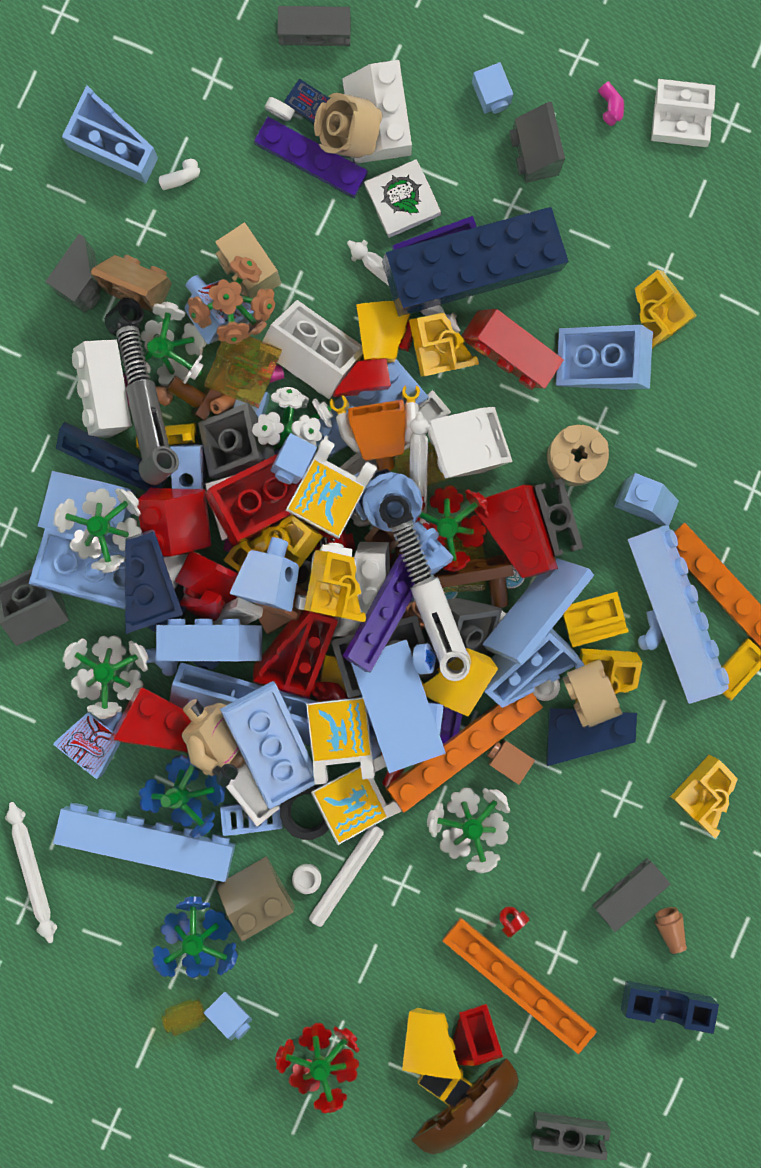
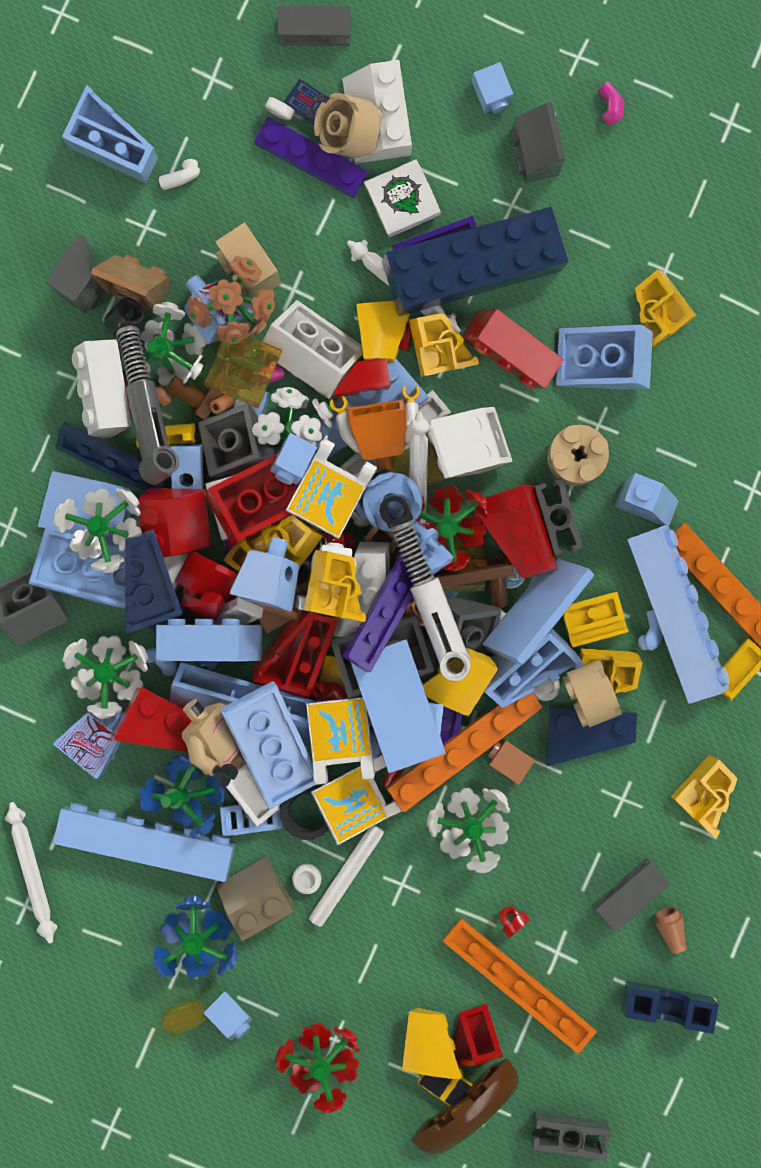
(424, 659): light blue tile -> none
(683, 113): white slope -> none

